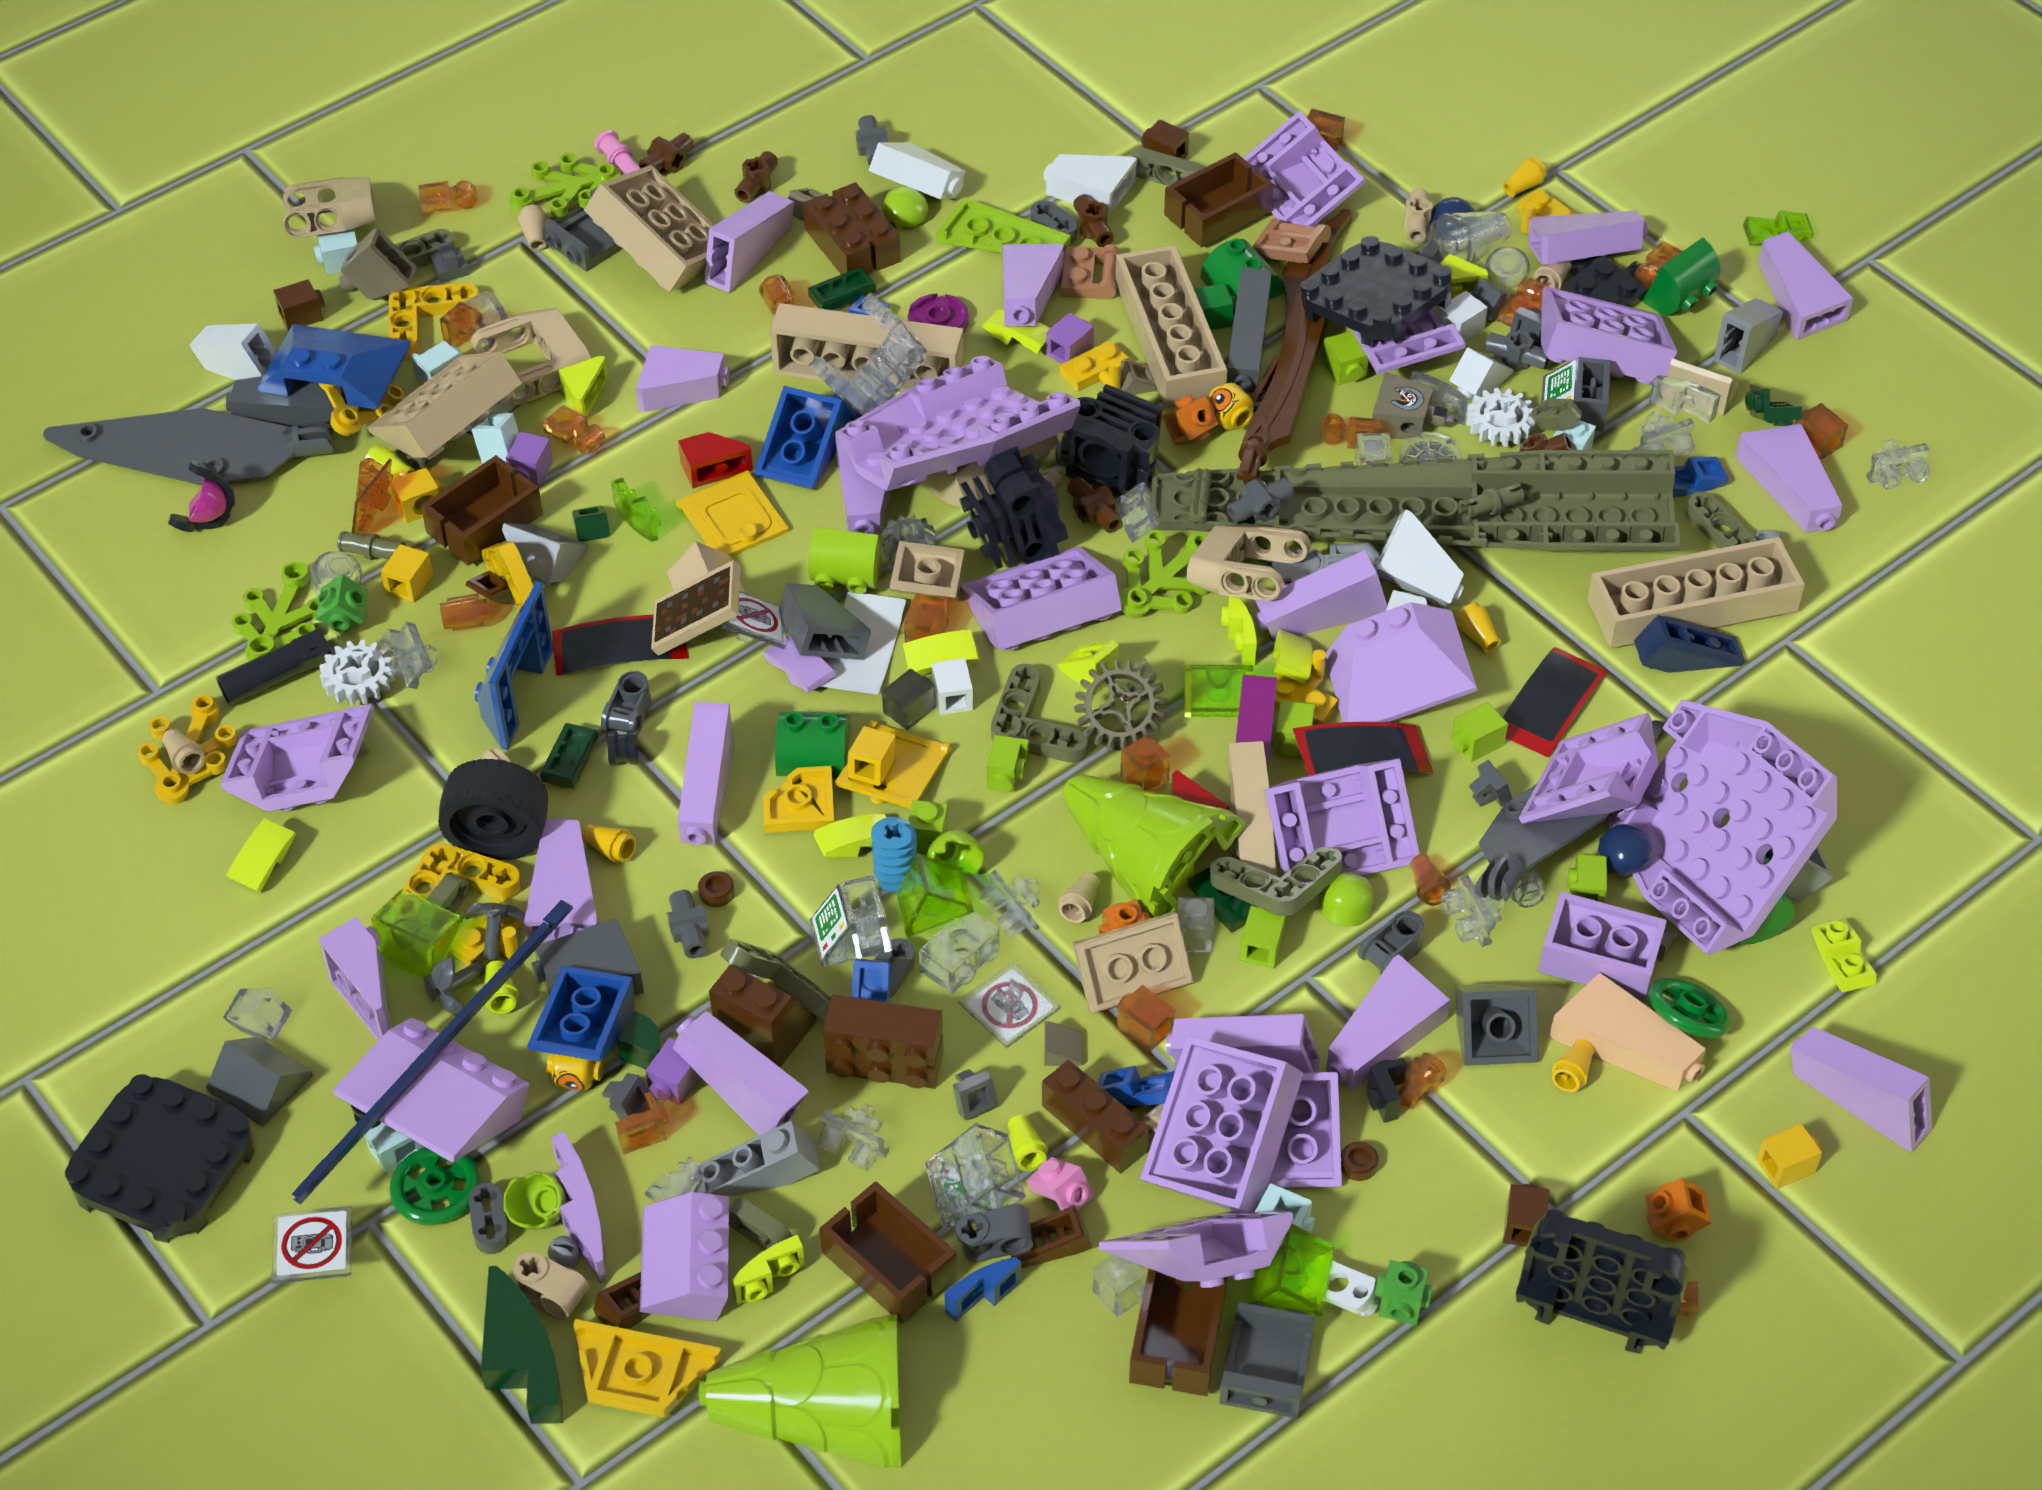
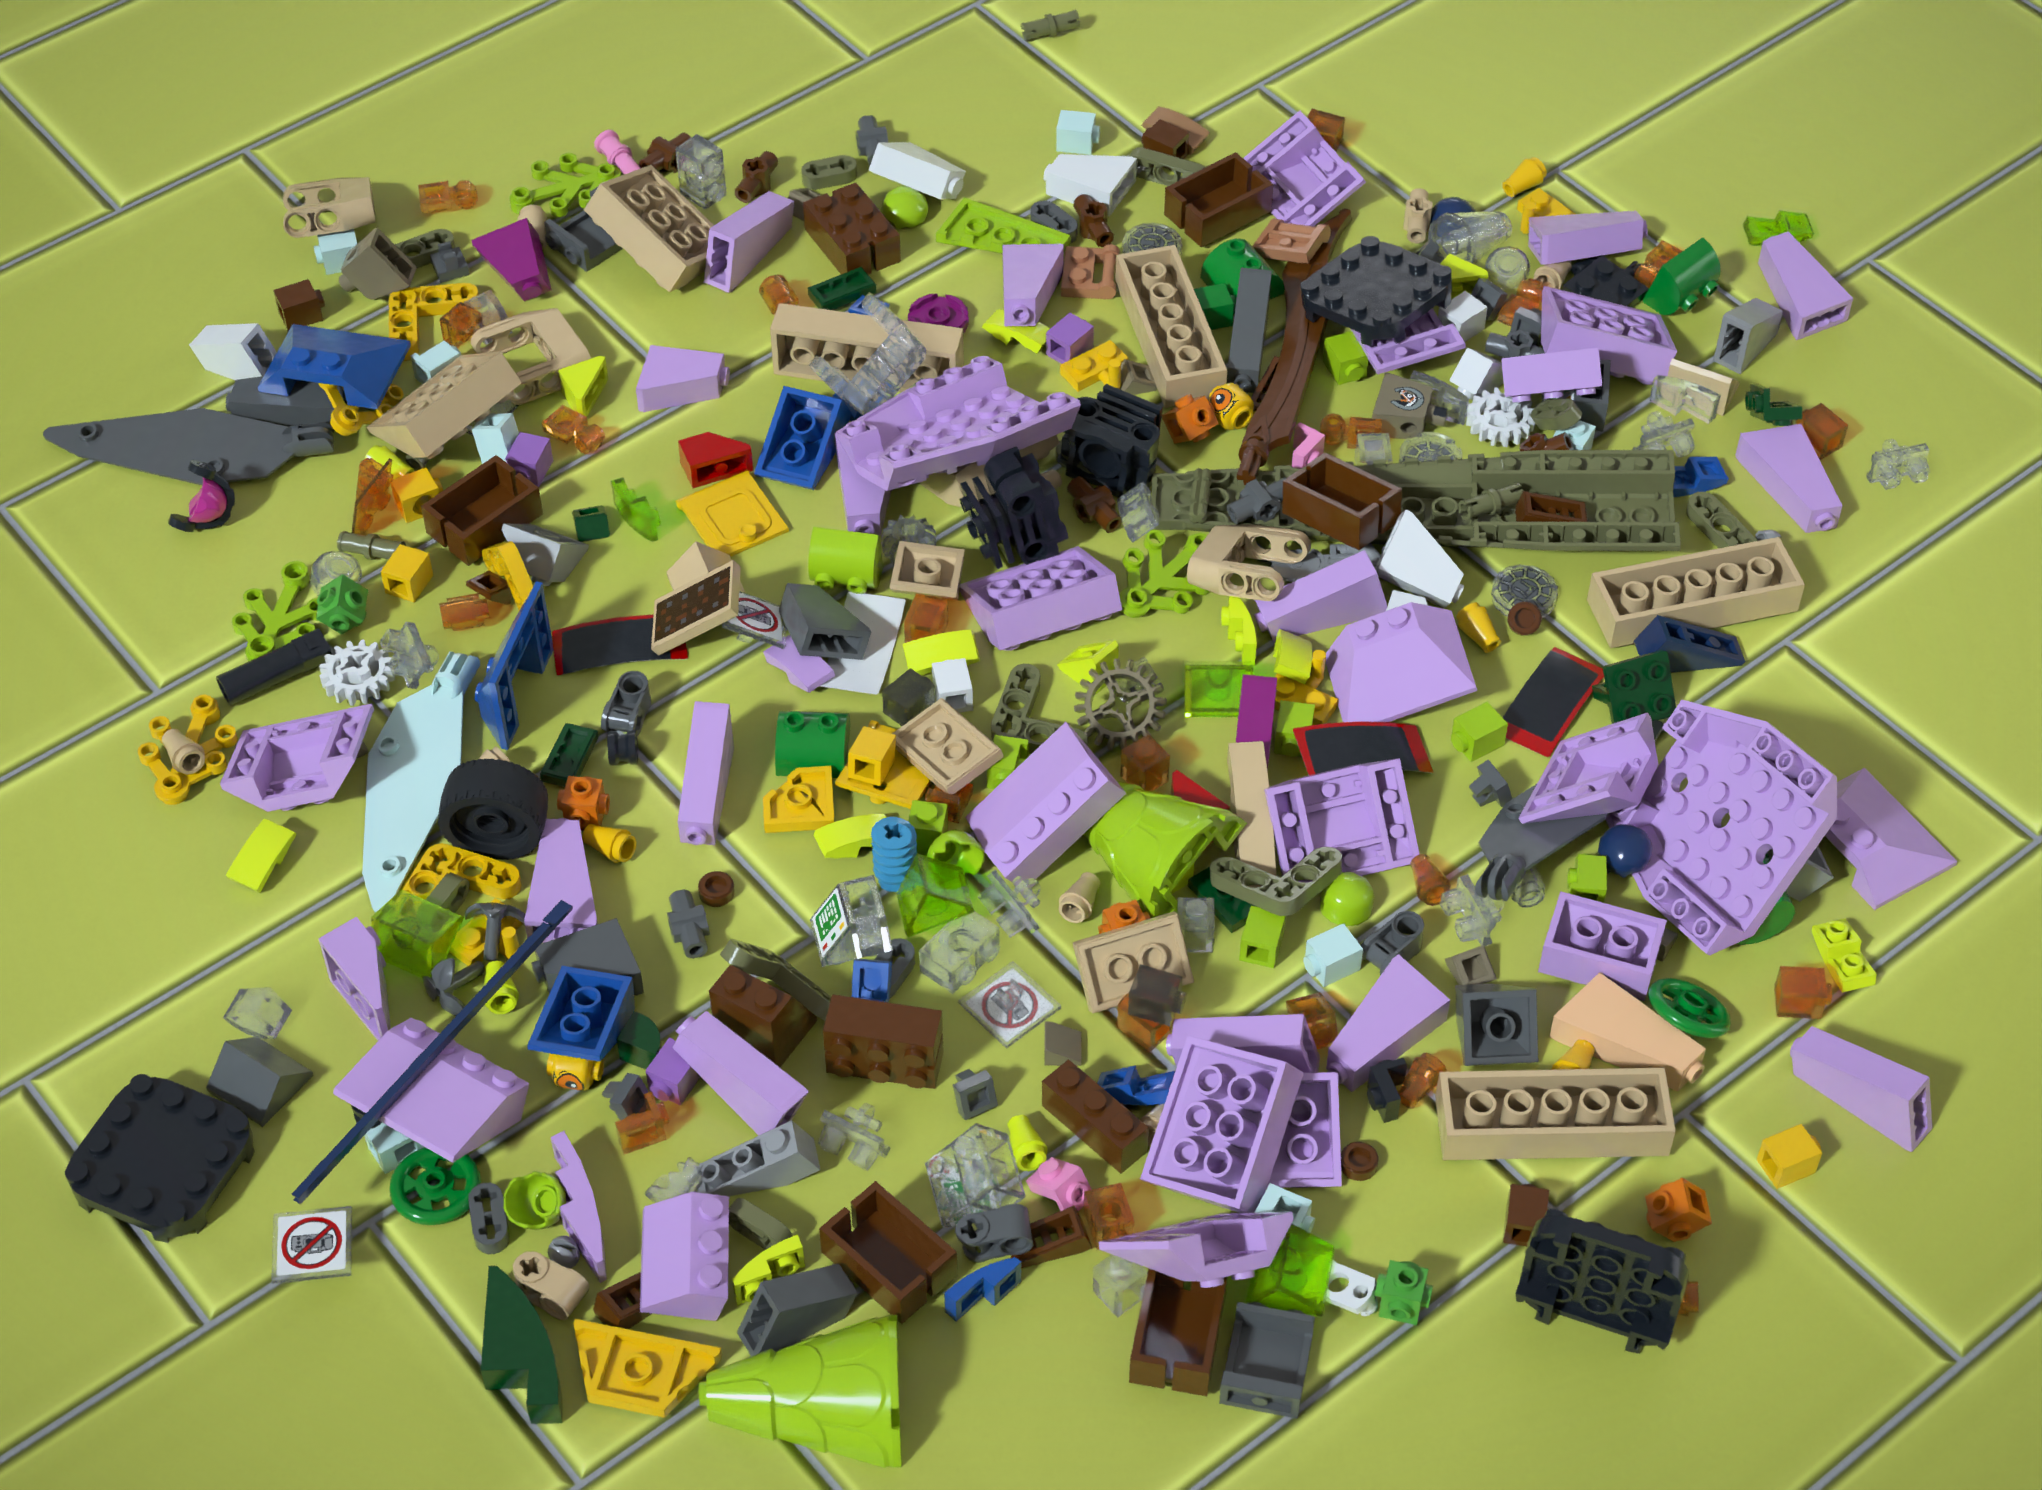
(409, 774): none -> light aqua wing
(516, 257): none -> magenta slope
(584, 800): none -> orange brick
(701, 171): none -> clear brick
(795, 1308): none -> dark grey slope
(829, 172): none -> olive beam
(946, 747): none -> tan tile
(956, 803): none -> clear orange bracket
(1044, 806): none -> lavender slope
(1050, 25): none -> olive pin
(1076, 132): none -> light aqua brick
(1108, 1203): none -> clear orange brick
(1150, 236): none -> tile
(1156, 995): none -> clear smoke brick
(1197, 133): none -> medium nougat slope
(1307, 445): none -> bright pink bracket
(1318, 1015): none -> clear orange bracket
(1333, 955): none -> light aqua brick
(1341, 501): none -> reddish brown piece
(1471, 967): none -> dark tan slope
(1524, 584): none -> tile
(1524, 618): none -> reddish brown tile
(1543, 508): none -> reddish brown slope
(1552, 374): none -> lavender slope
(1554, 1113): none -> tan brick
(1638, 687): none -> dark green bracket
(1801, 992): none -> clear orange brick
(1883, 841): none -> lavender slope

